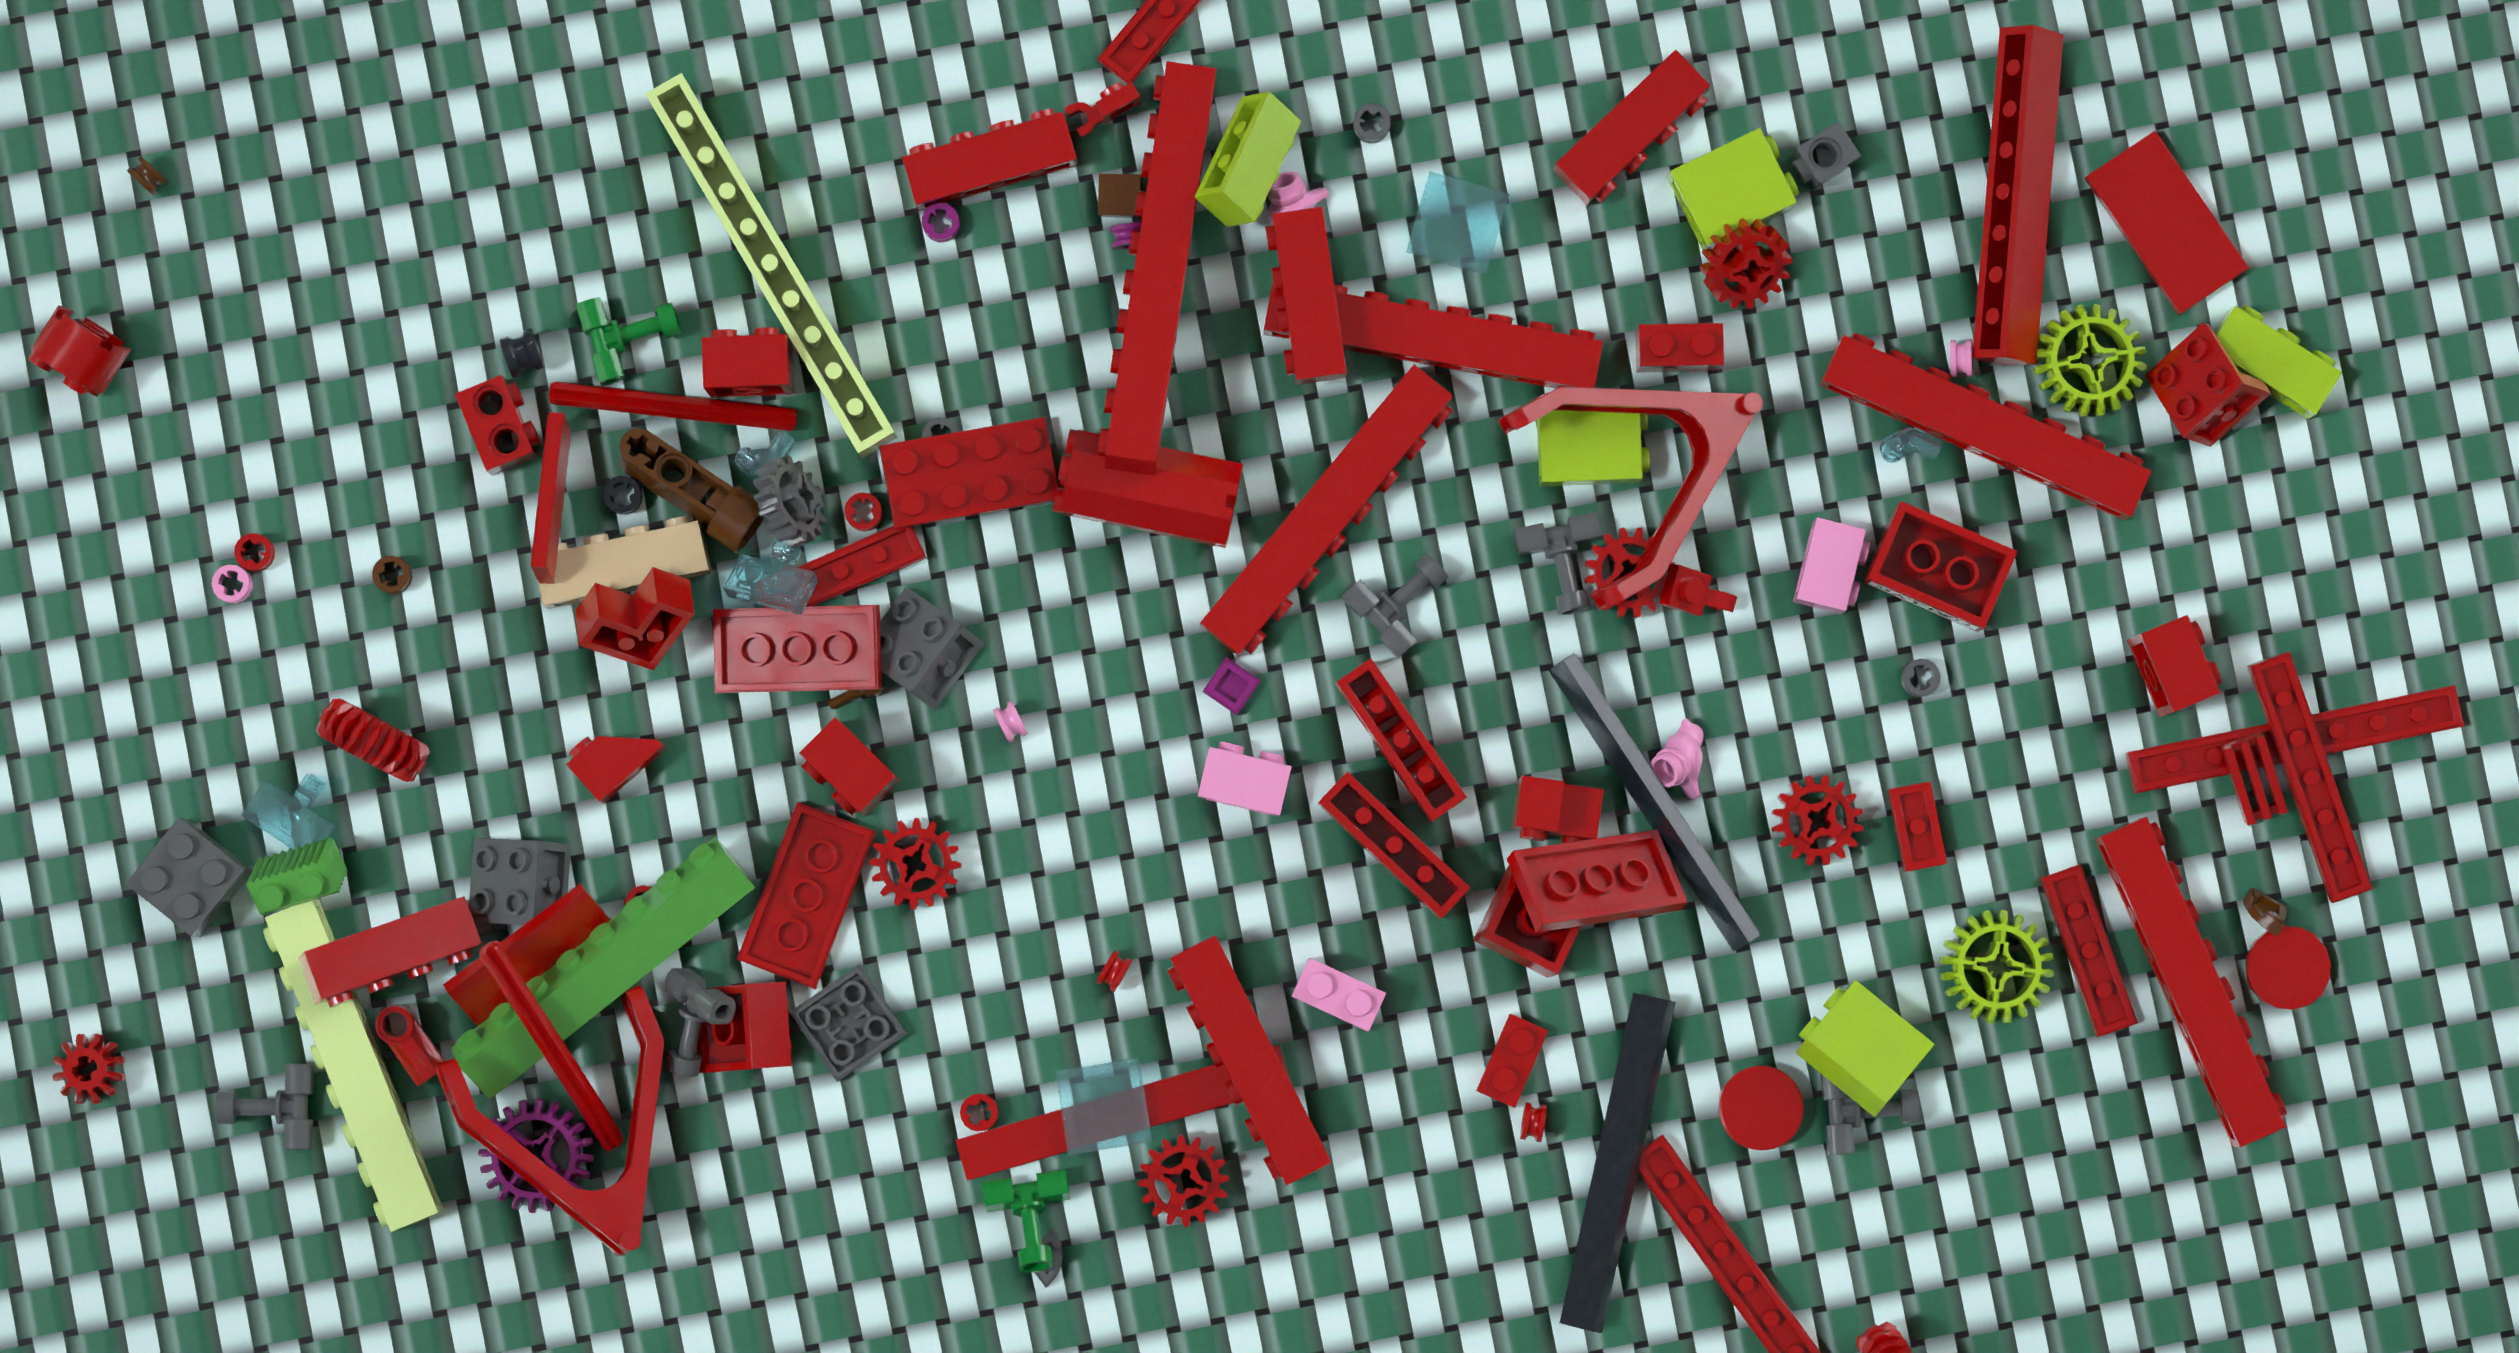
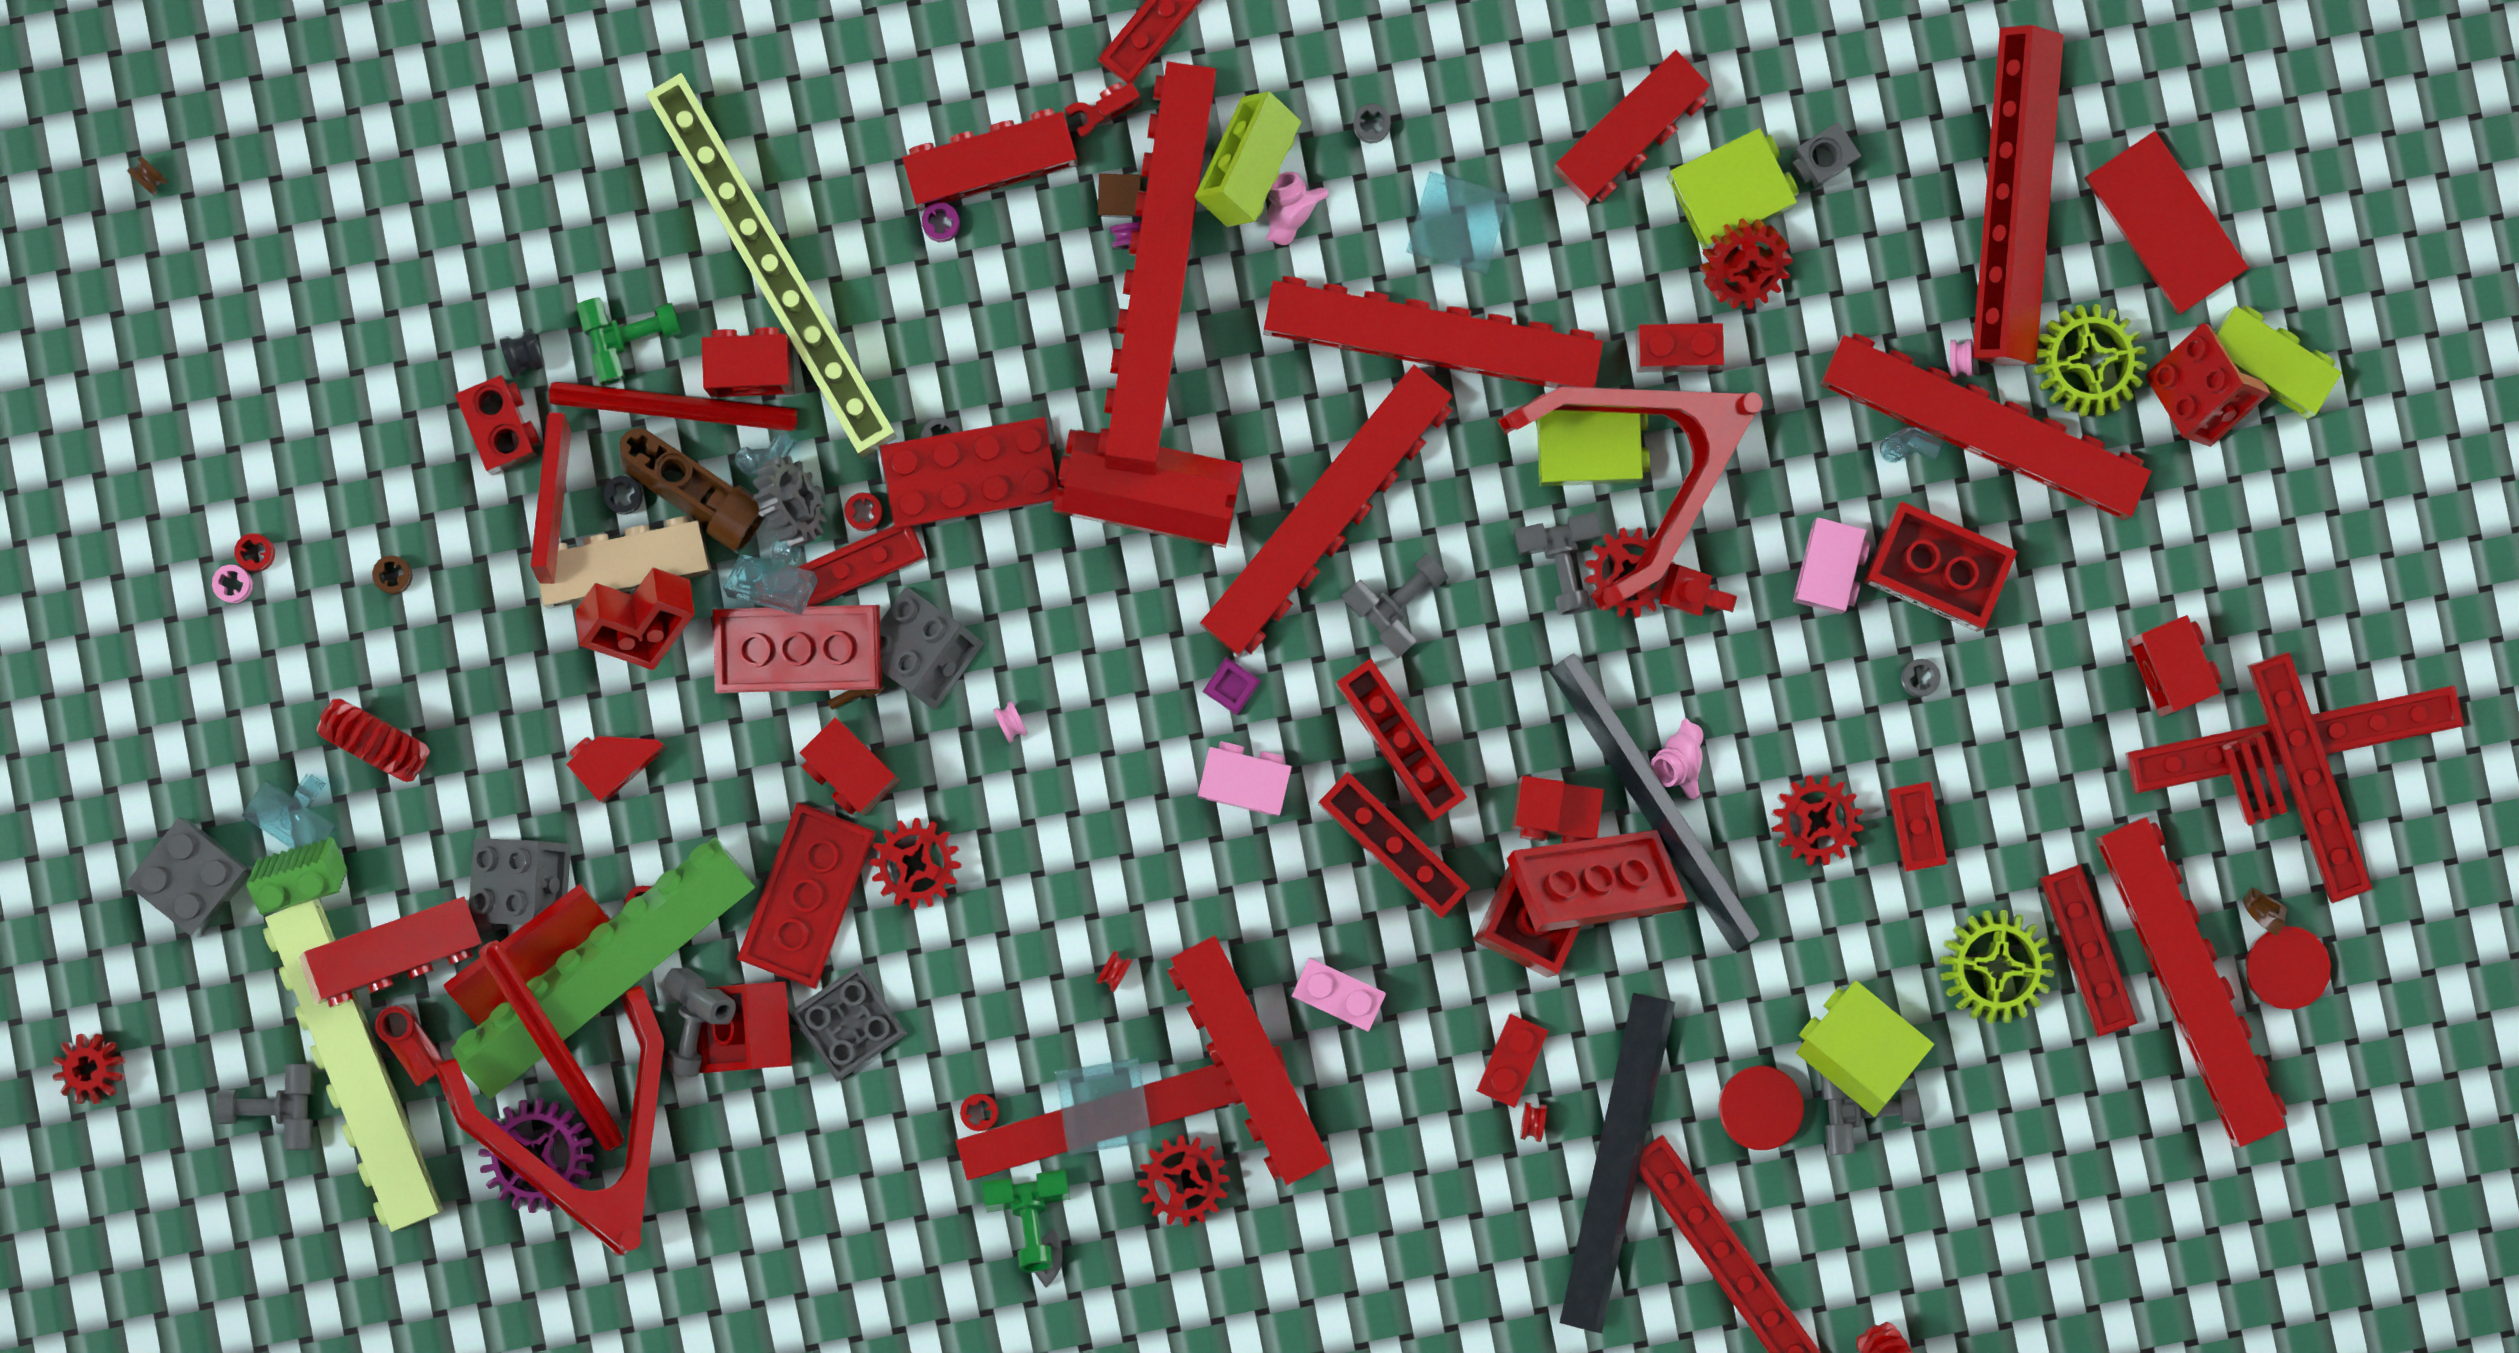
(79, 351): red brick -> none
(1308, 296): red brick -> none

